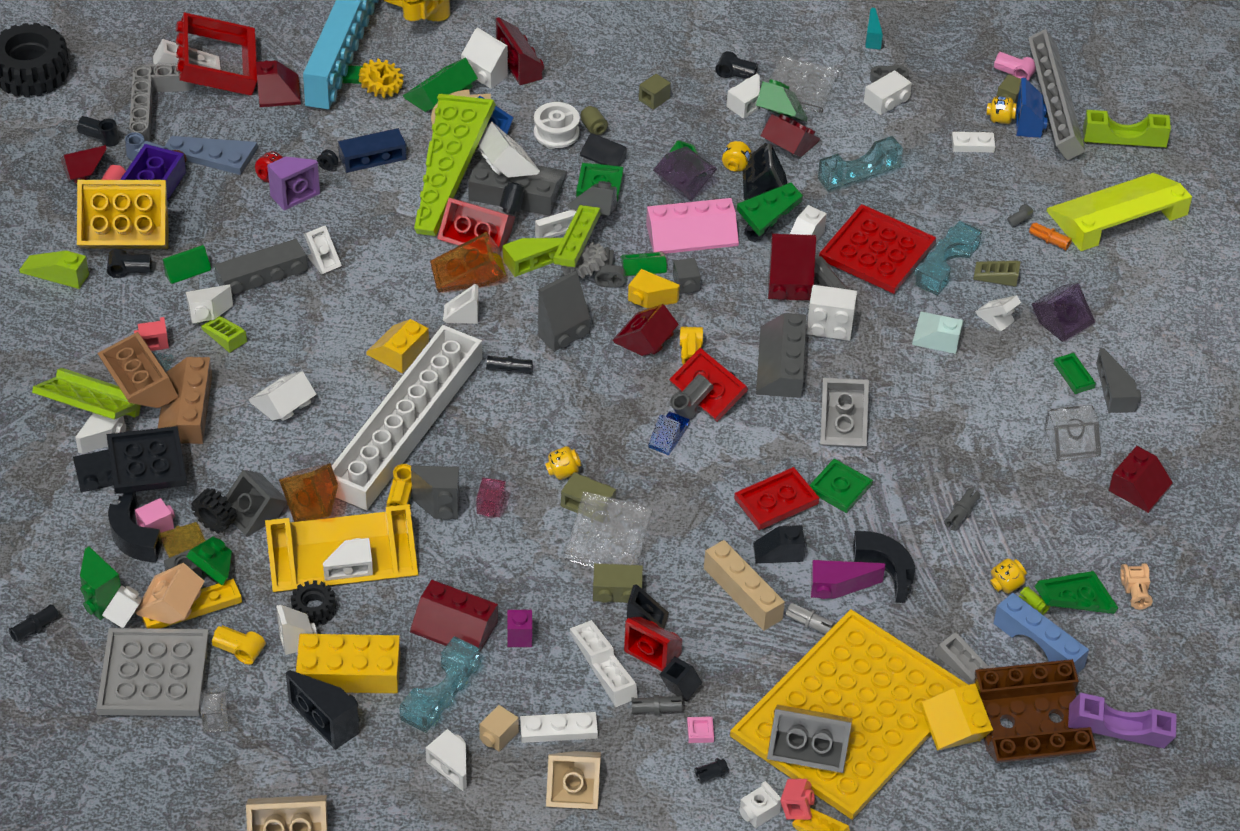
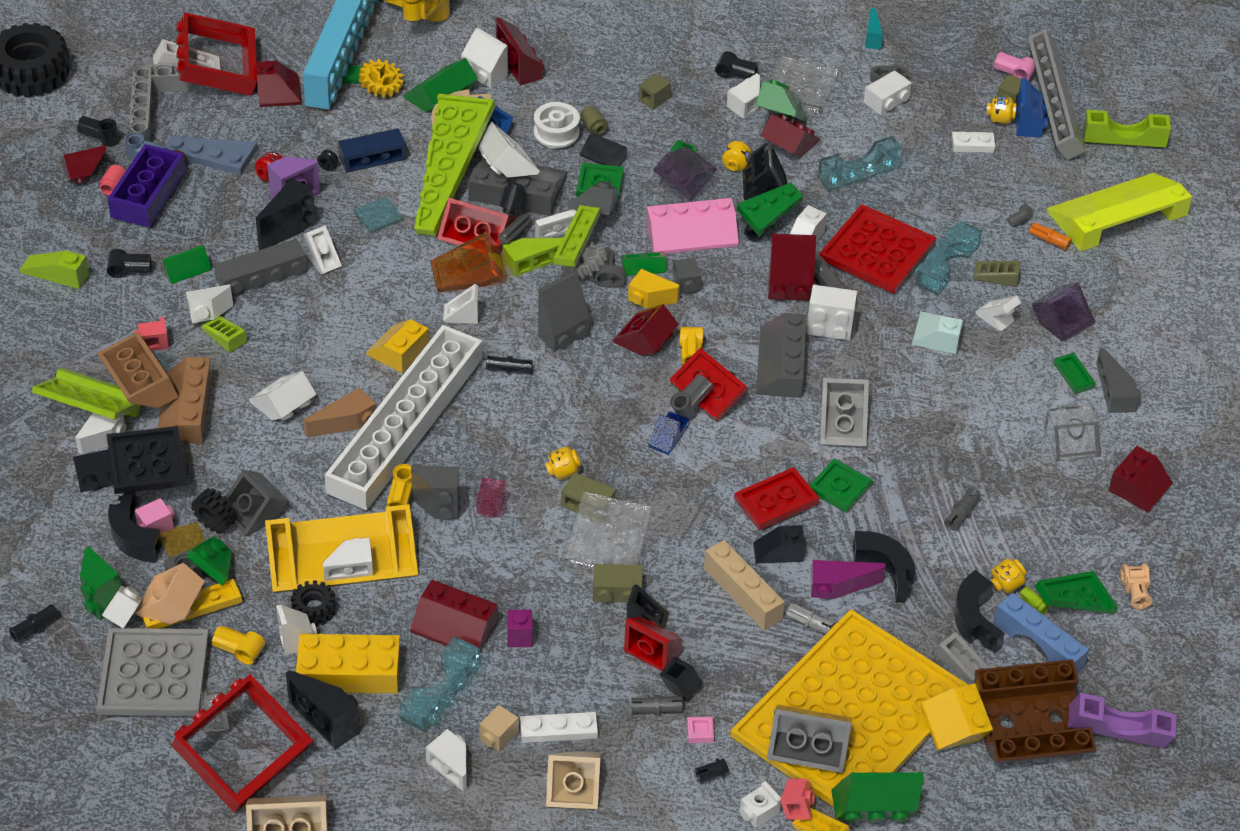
(122, 214): yellow slope -> none
(274, 711): none -> red window
(286, 214): none -> black slope
(310, 492): clear orange slope -> none
(342, 415): none -> medium nougat slope
(378, 215): none -> clear light blue piece
(514, 228): none -> dark grey axle
(605, 665): white slope -> none
(877, 796): none -> green slope
(971, 624): none -> black arch

